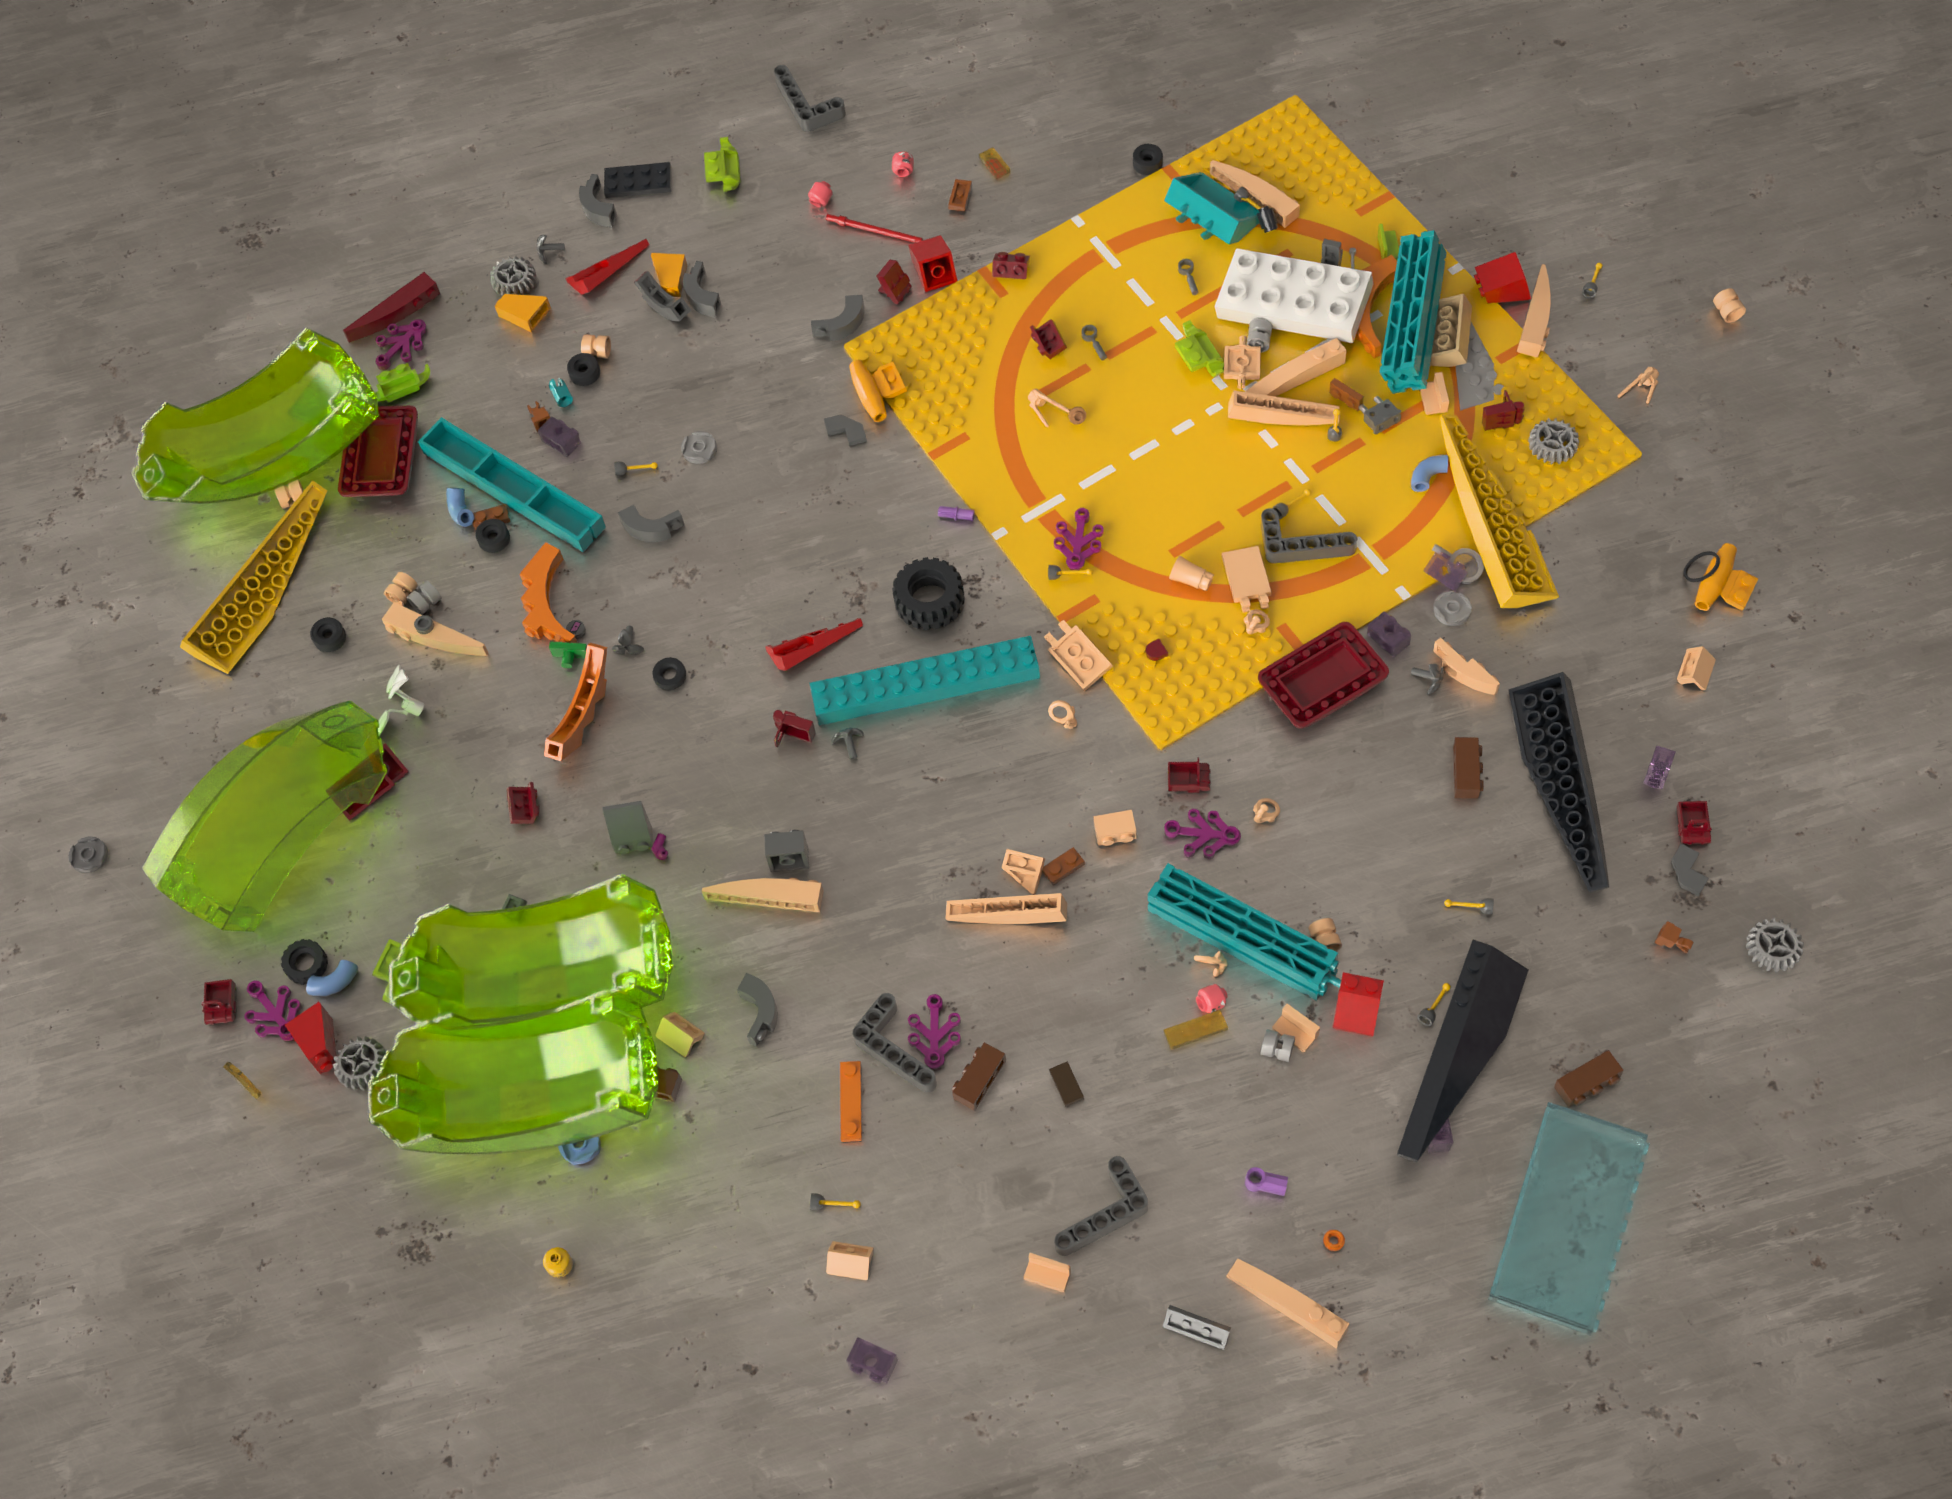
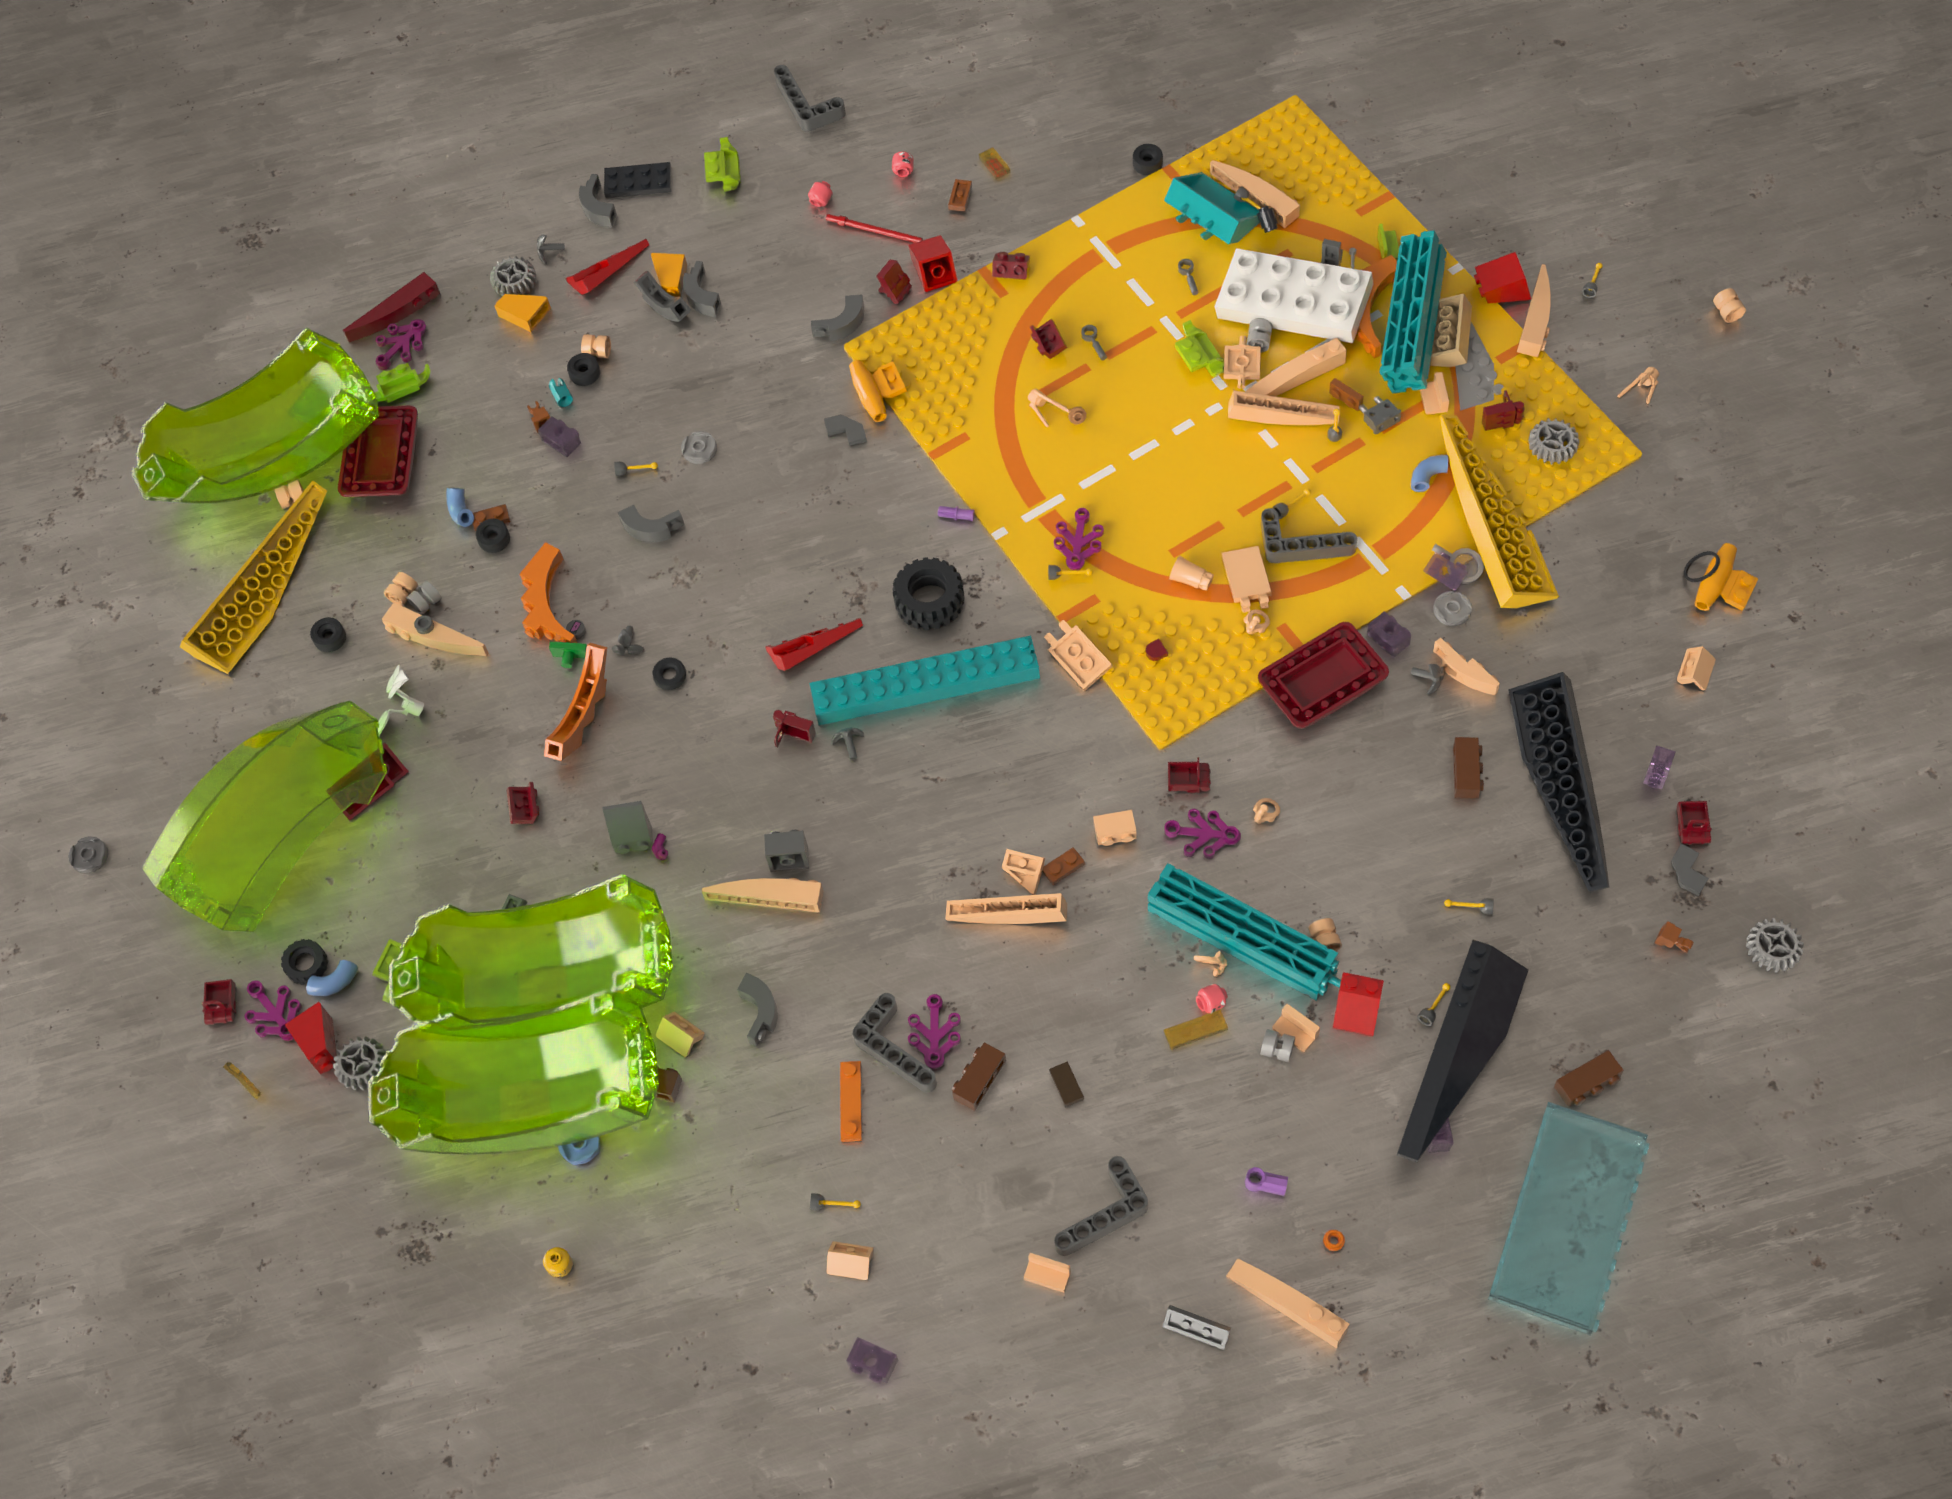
(512, 484): teal piece -> none
(1069, 720): light nougat piece -> none

